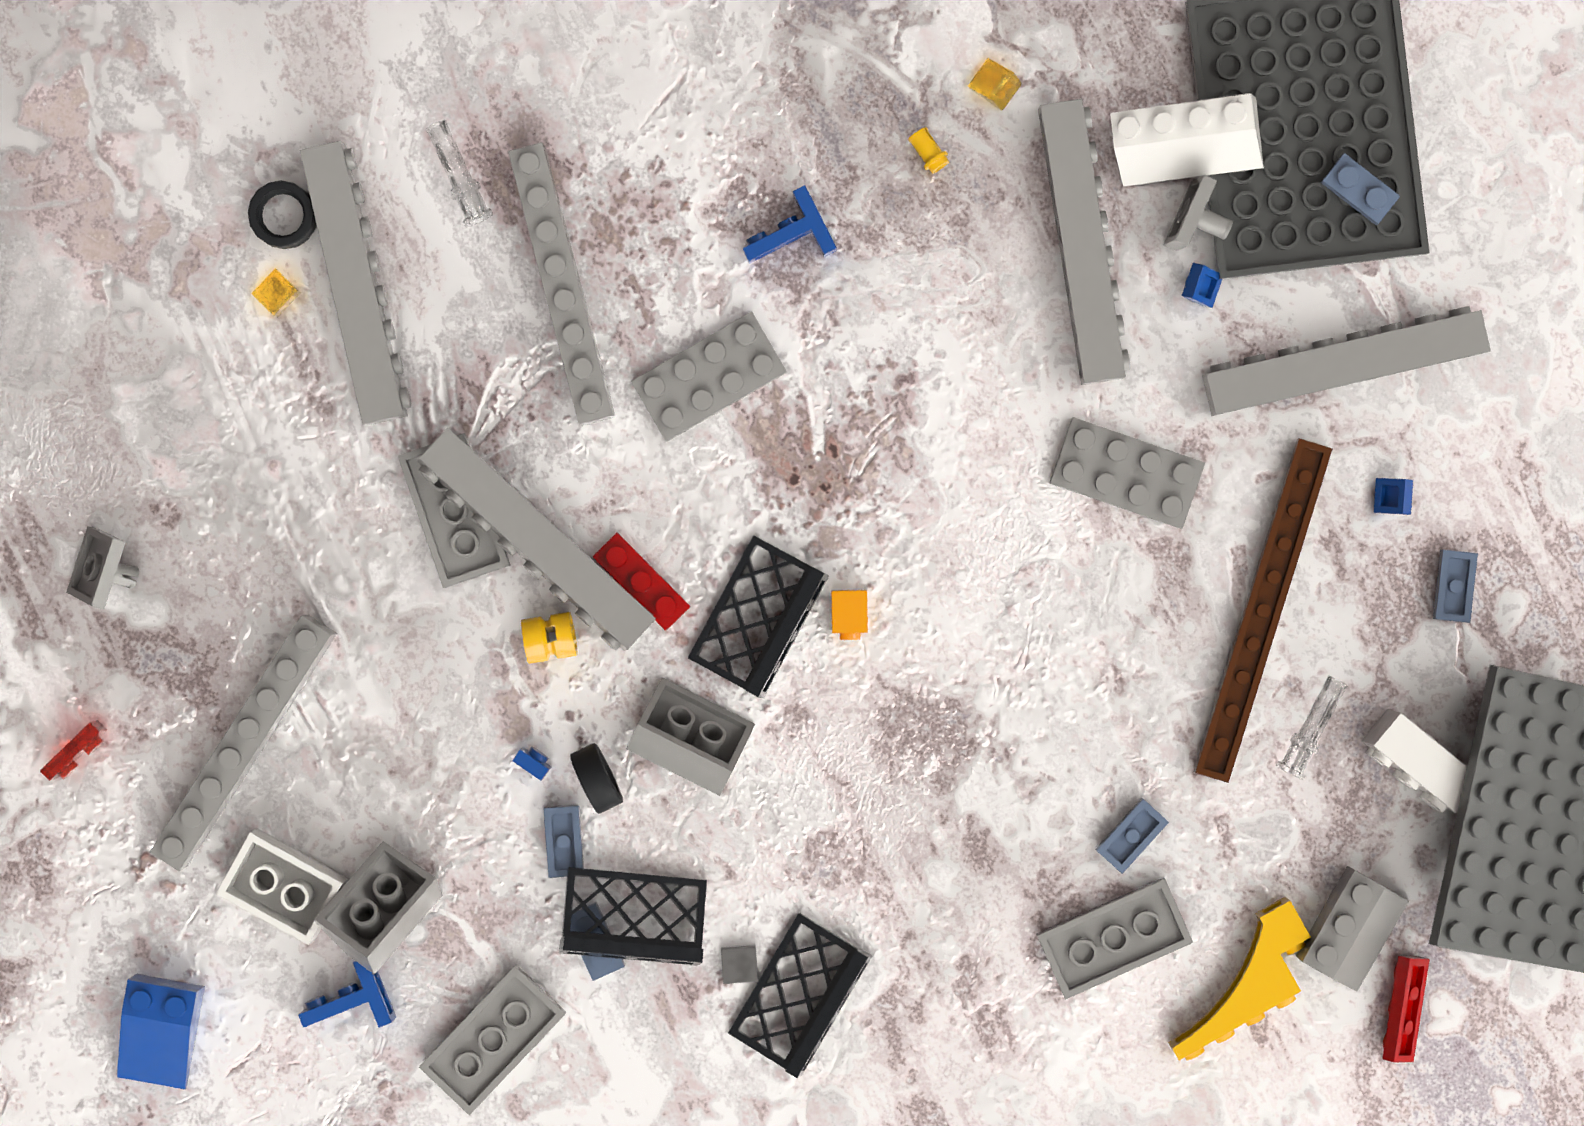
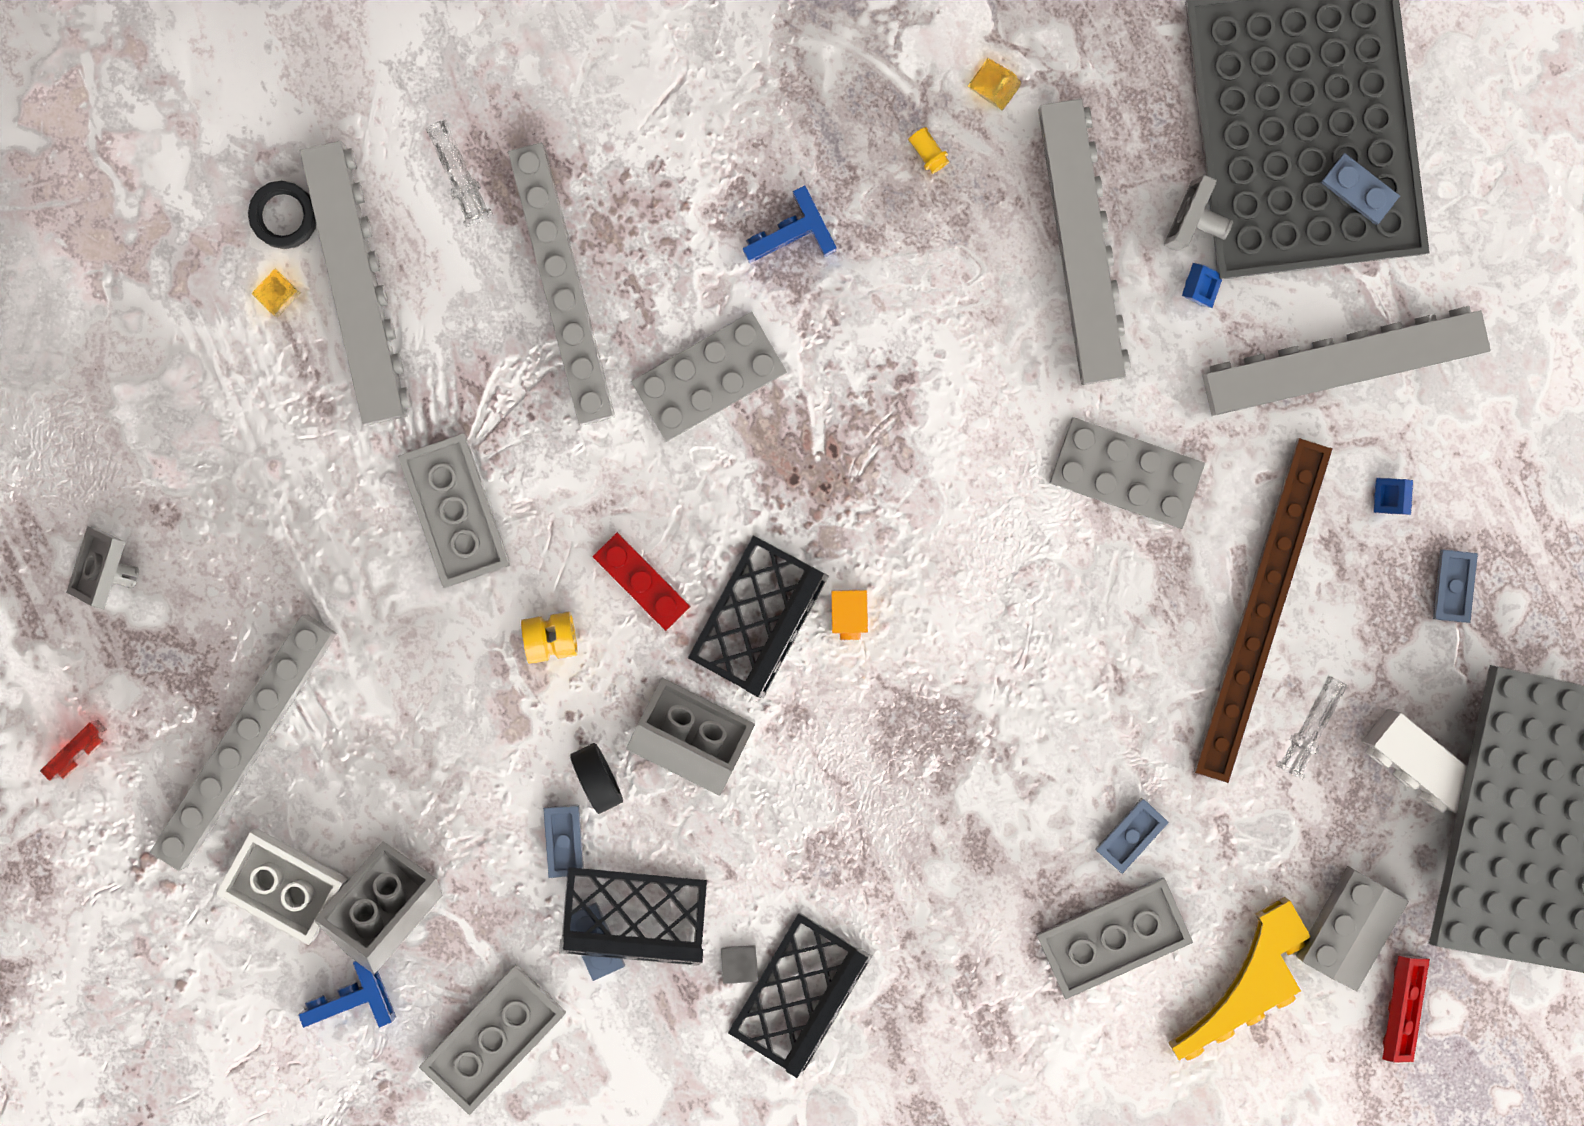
(158, 1030): blue slope -> none
(533, 762): blue plate -> none
(536, 540): light grey brick -> none
(1187, 140): white slope -> none

